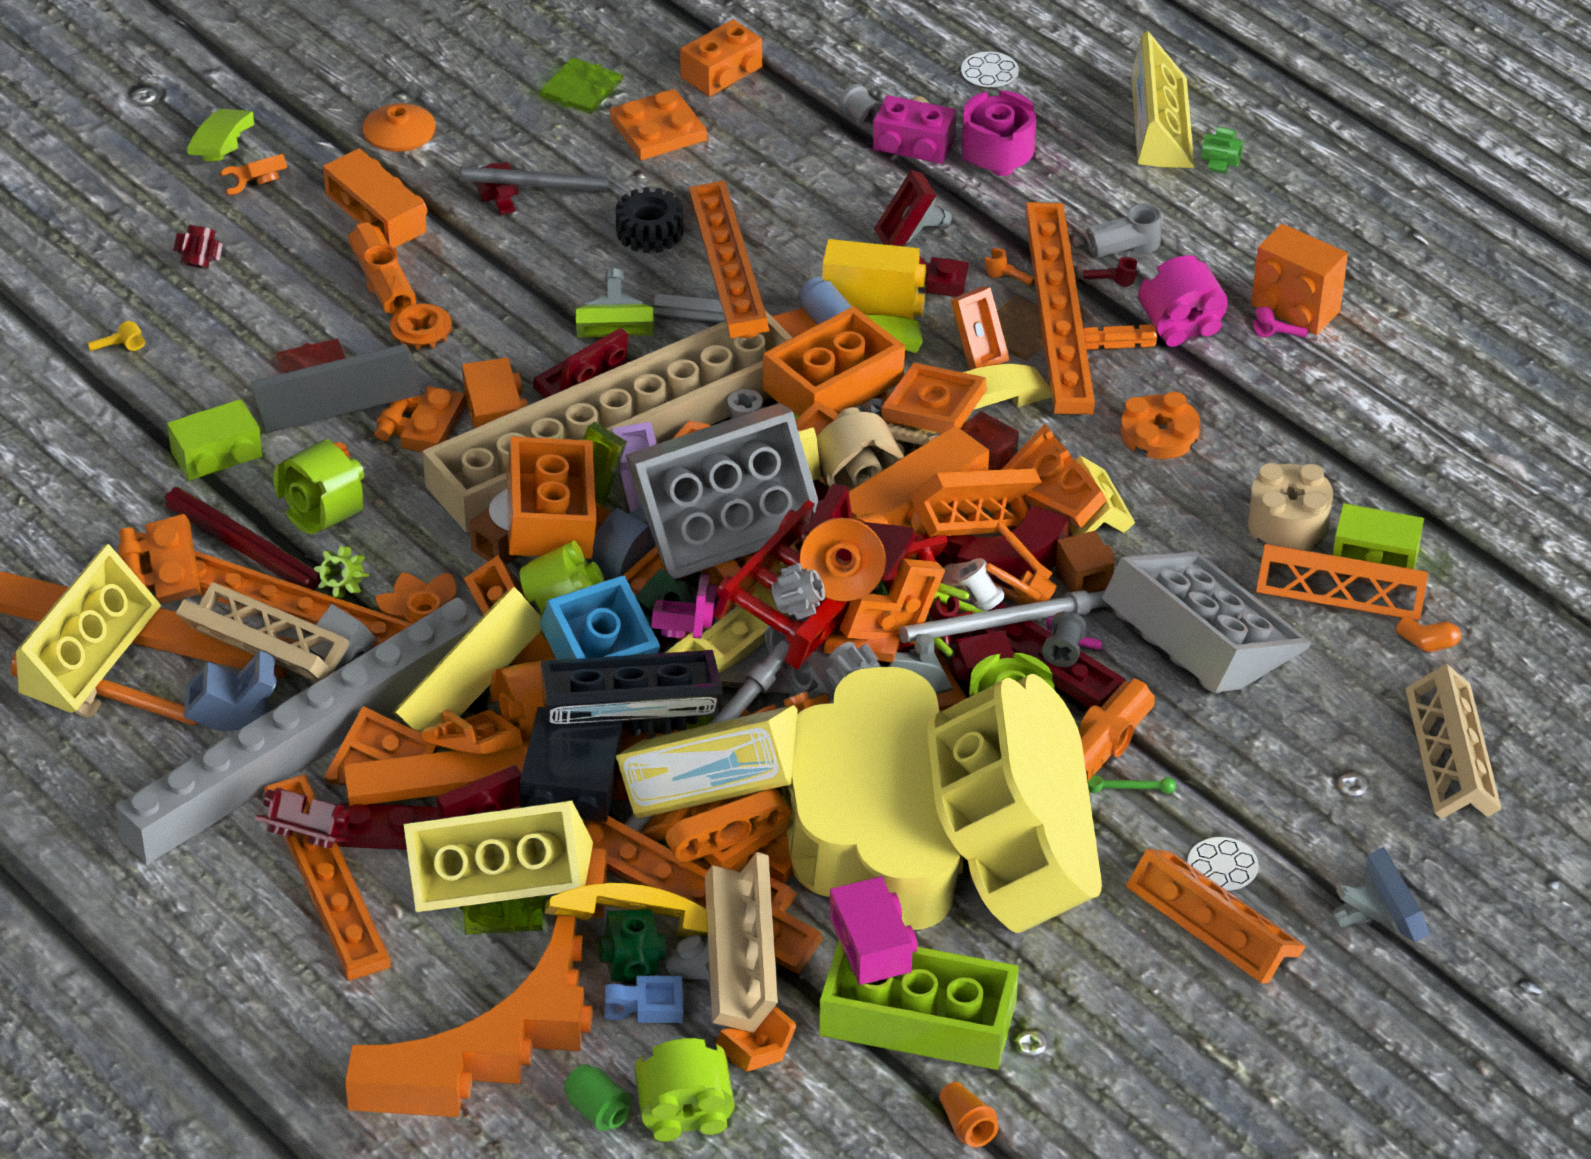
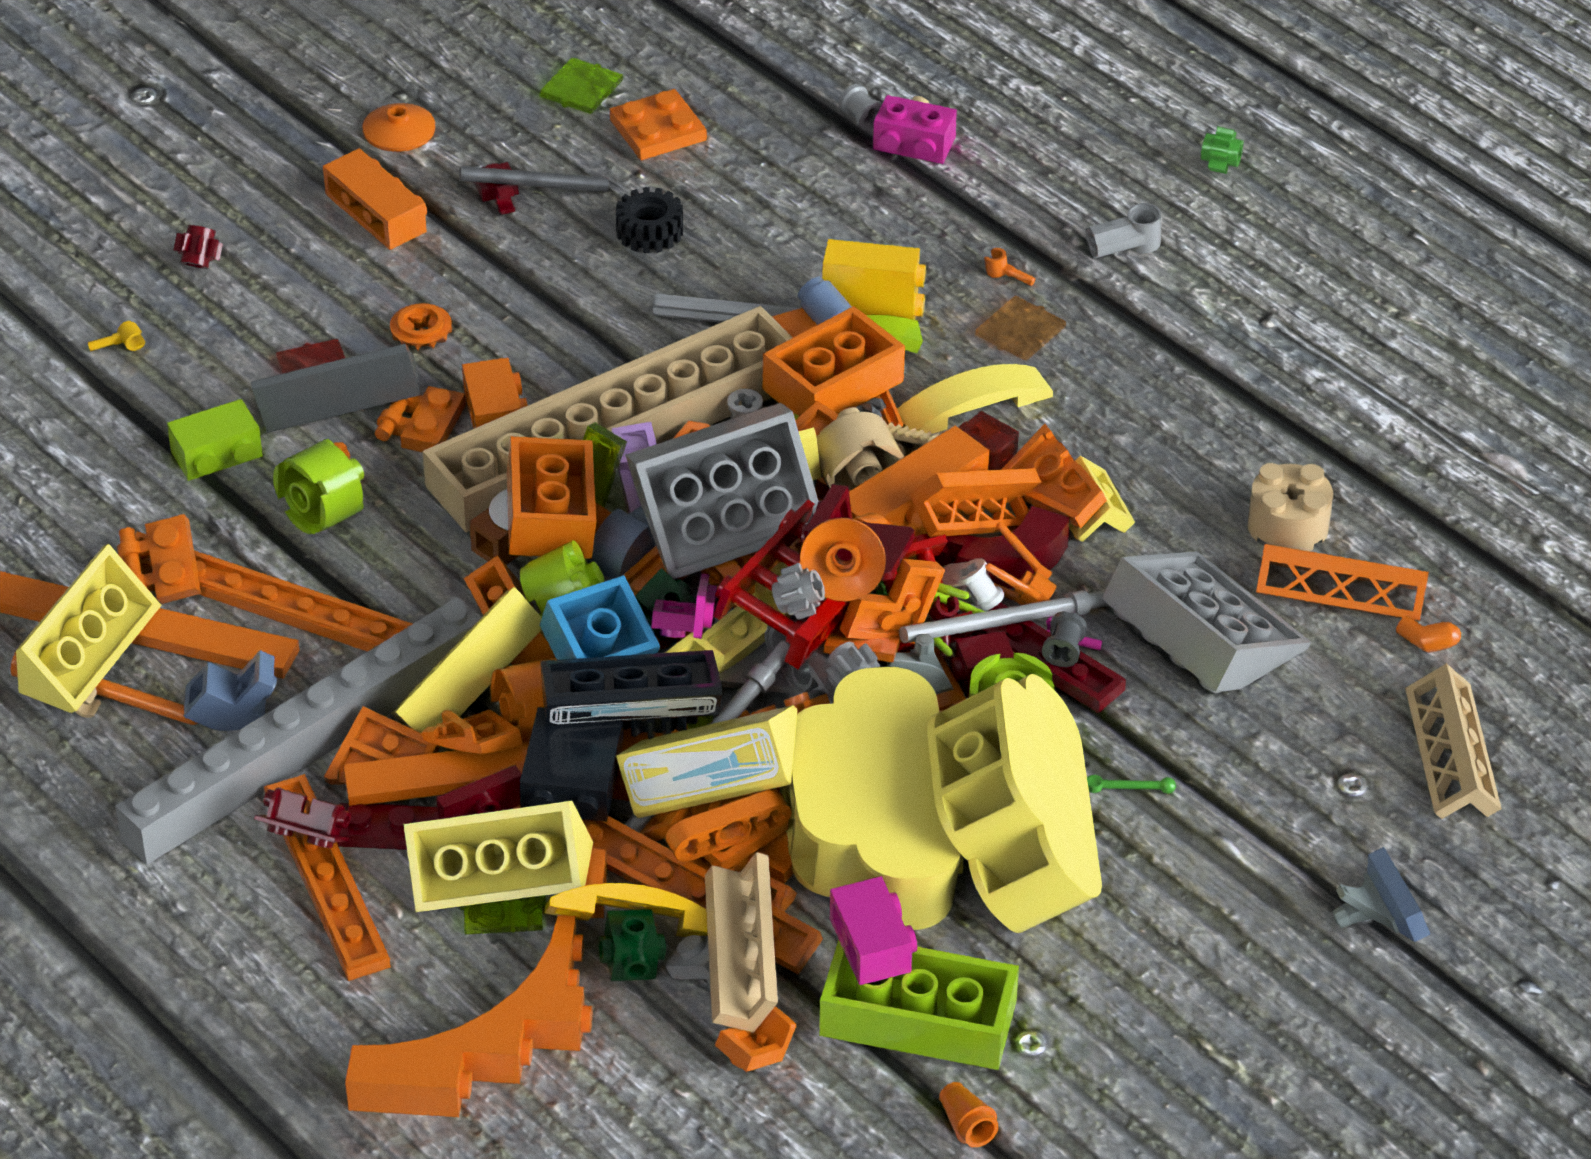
(219, 134): lime slope -> none
(232, 631): tan fence -> none
(242, 539): dark red axle -> none
(262, 170): orange plate -> none
(345, 625): light grey brick -> none
(352, 573): lime gear -> none
(381, 268): orange piece -> none
(415, 598): orange plate -> none
(587, 363): dark red bracket -> none
(597, 1097): bright green brick -> none
(614, 311): lime piece -> none
(653, 998): medium blue plate -> none
(684, 1089): lime brick -> none
(721, 57): orange brick -> none
(728, 260): orange plate -> none
(910, 212): dark red piece -> none
(933, 398): orange plate -> none
(945, 276): dark red plate -> none
(979, 328): orange piece -> none
(989, 69): white sticker -> none
(998, 131): dark pink brick -> none
(1059, 309): orange plate -> none
(1084, 562): dark orange brick -> none
(1111, 727): orange piece -> none
(1120, 337): orange axle -> none
(1123, 275): dark red hand -> none
(1144, 415): orange plate -> none
(1160, 108): light yellow slope -> none
(1183, 300): dark pink brick -> none
(1212, 914): orange fence -> none
(1225, 862): white sticker -> none
(1267, 325): dark pink hand -> none
(1299, 278): orange brick -> none
(1378, 536): lime brick -> none

